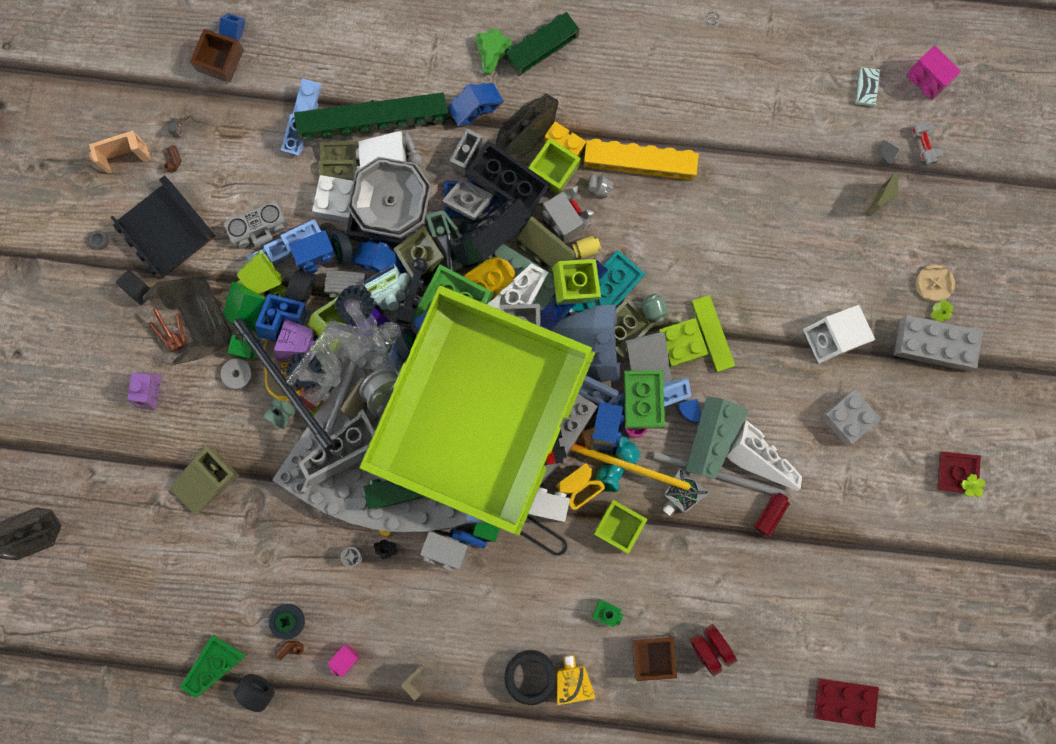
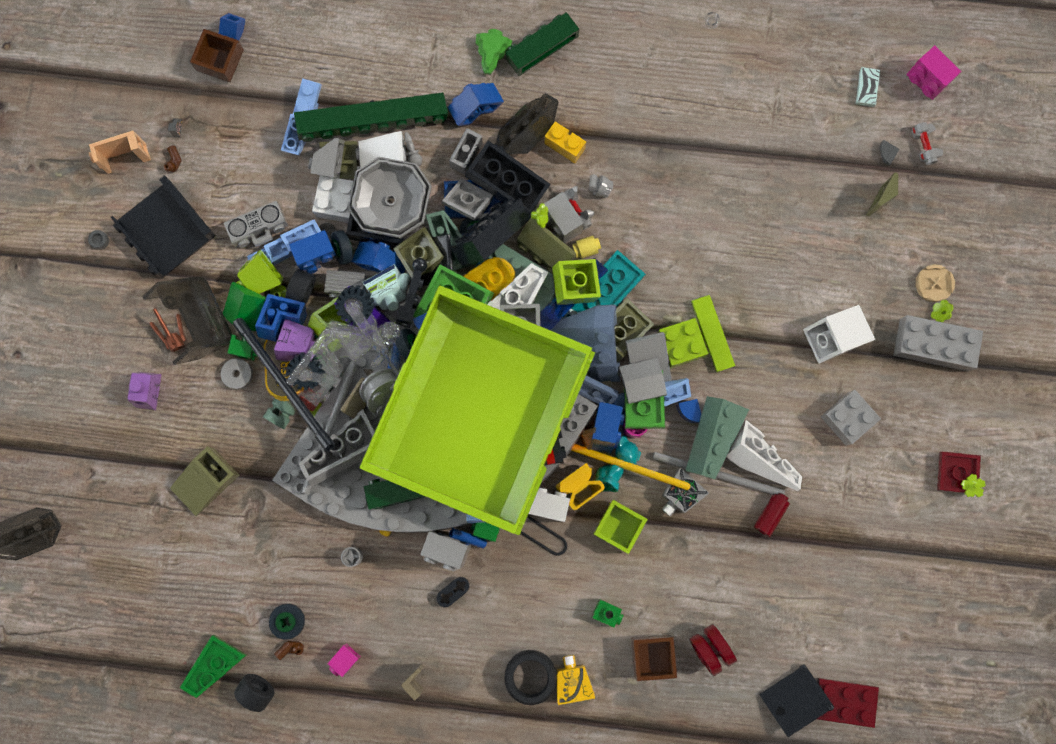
(133, 286): black tyre -> none
(328, 159): none -> light grey slope
(385, 549): black plant -> none
(449, 588): none -> black beam
(541, 215): none -> lime plant
(555, 165): lime piece -> none
(641, 160): yellow brick -> none
(643, 380): none -> light grey slope
(654, 308): sand green head -> none
(800, 700): none -> black container

